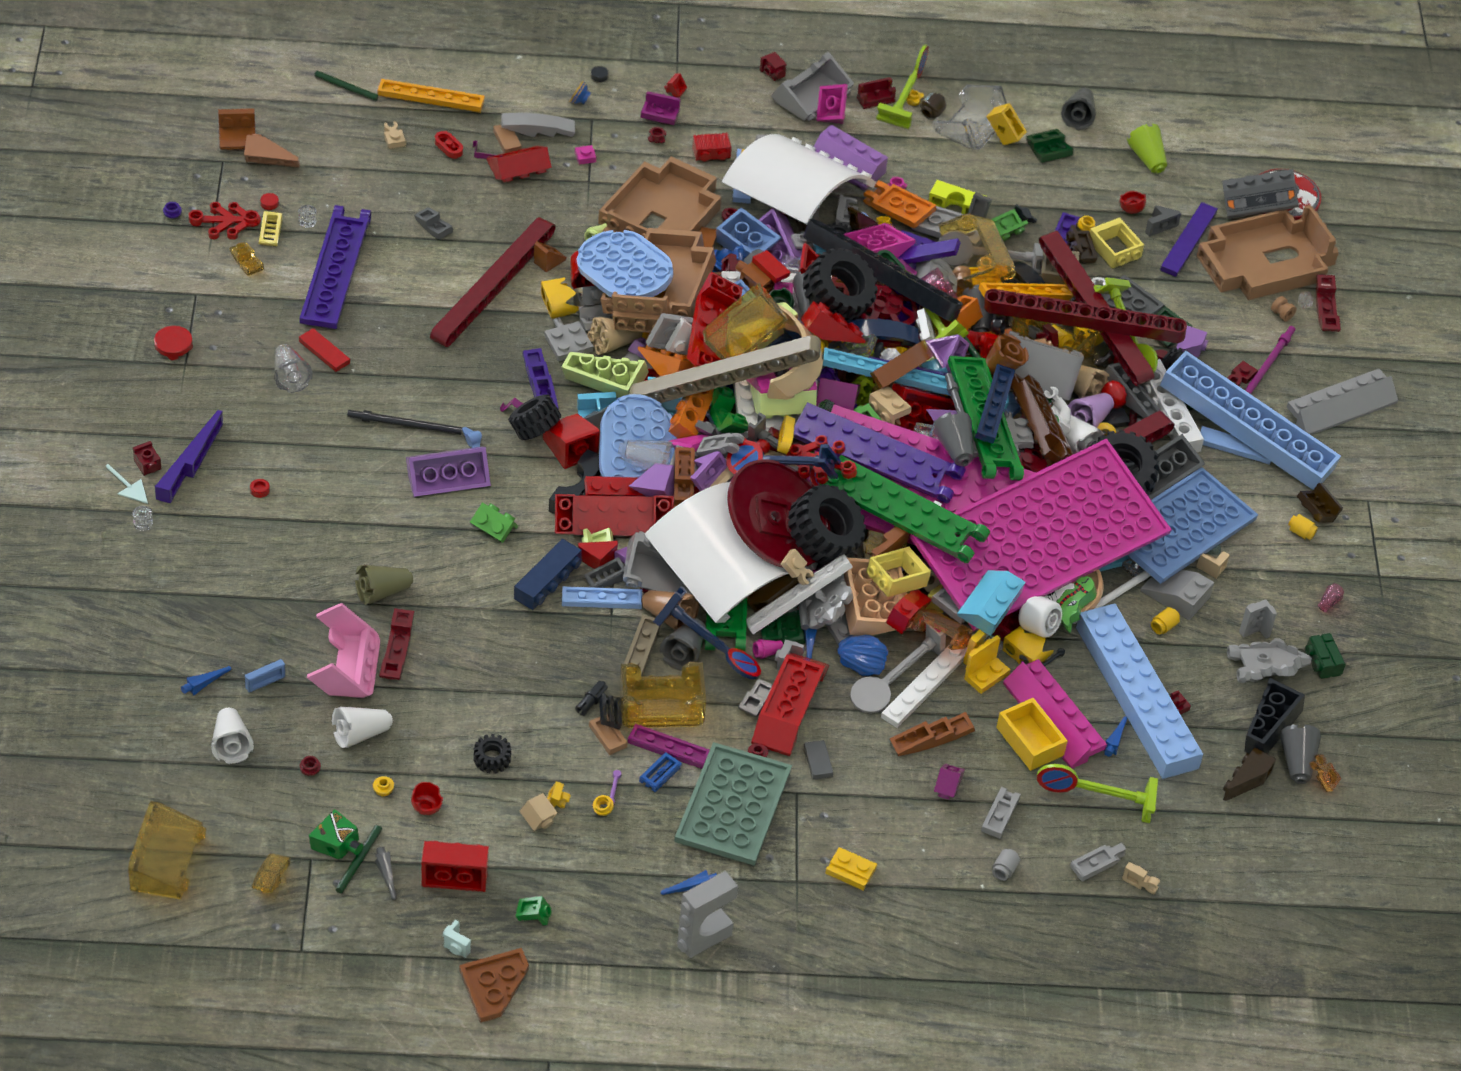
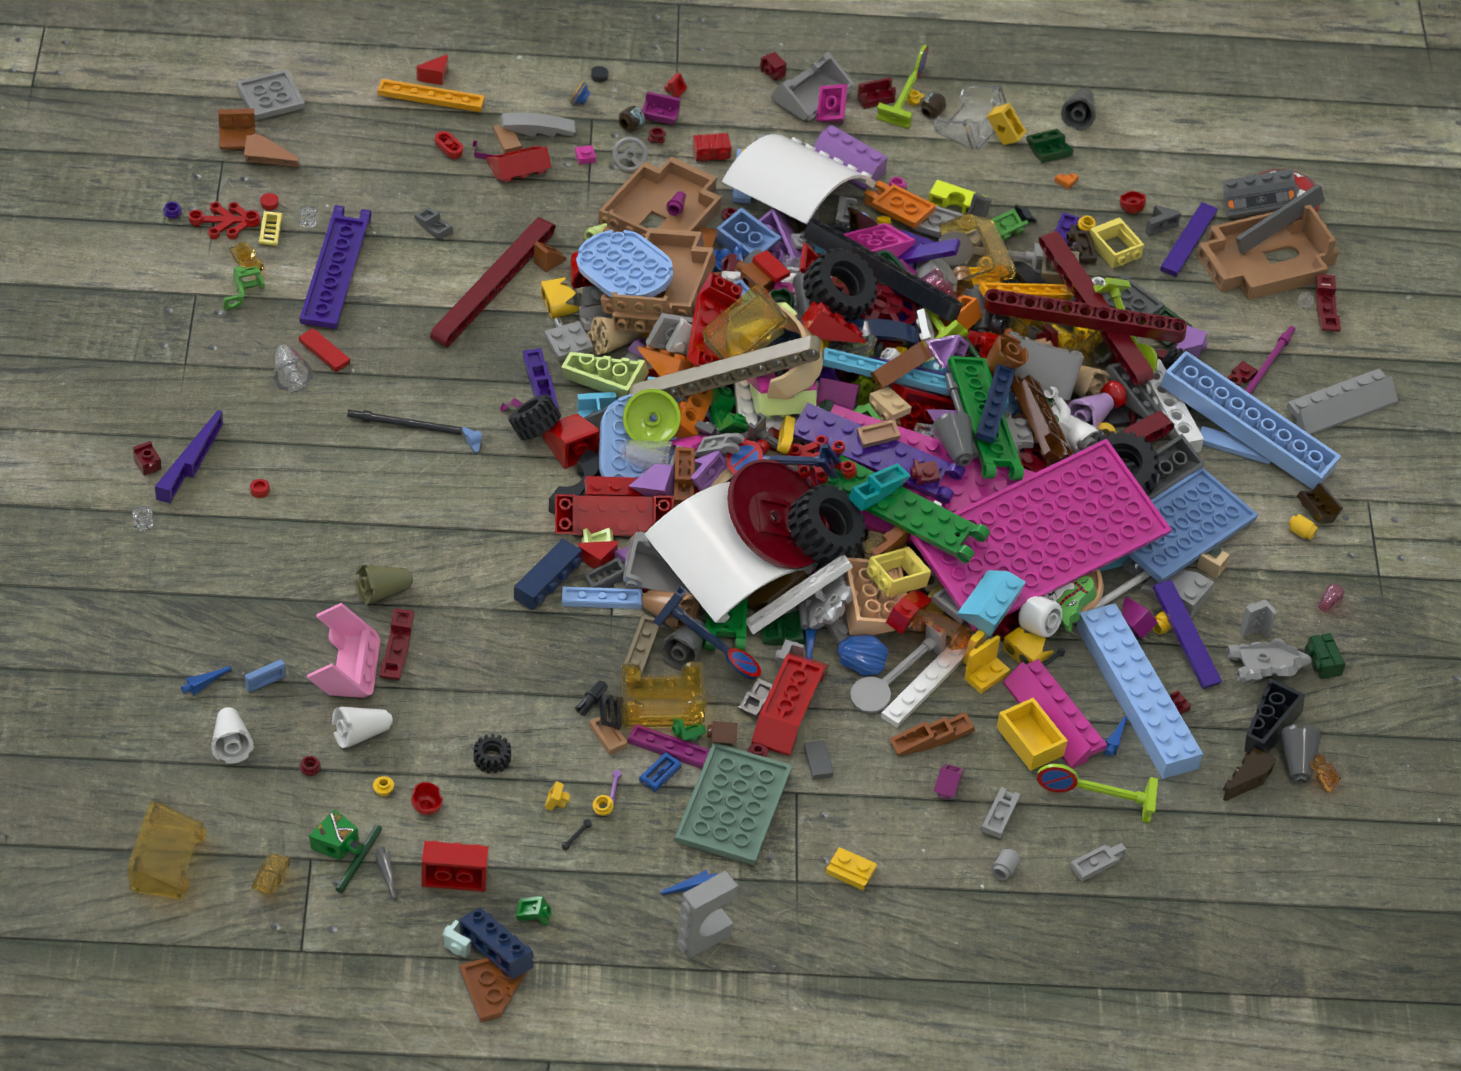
(133, 491): light aqua piece -> none
(173, 341): red tile -> none
(240, 285): none -> bright green piece
(271, 94): none -> light grey plate
(346, 85): dark green bar -> none
(394, 137): tan plate -> none
(433, 70): none -> red slope
(448, 471): medium lavender slope -> none
(492, 522): bright green bracket -> none
(496, 943): none -> dark blue brick
(538, 812): tan brick -> none
(586, 824): none -> black hinge
(631, 118): none -> dark brown head
(634, 141): none -> light grey piece
(644, 405): none -> lime dish
(676, 204): none -> magenta cone
(689, 732): none -> green bracket
(722, 732): none -> reddish brown brick
(766, 648): dark pink cone -> none
(795, 566): tan plate -> none
(878, 433): none -> medium nougat tile
(878, 486): none -> teal slope
(925, 472): none -> dark red bracket
(1066, 180): none -> orange tile
(1138, 618): none -> magenta slope
(1138, 877): tan plate -> none
(1149, 147): lime cone -> none
(1187, 634): none -> dark purple tile
(1279, 219): none -> dark grey tile
(1283, 308): medium nougat wheel -> none

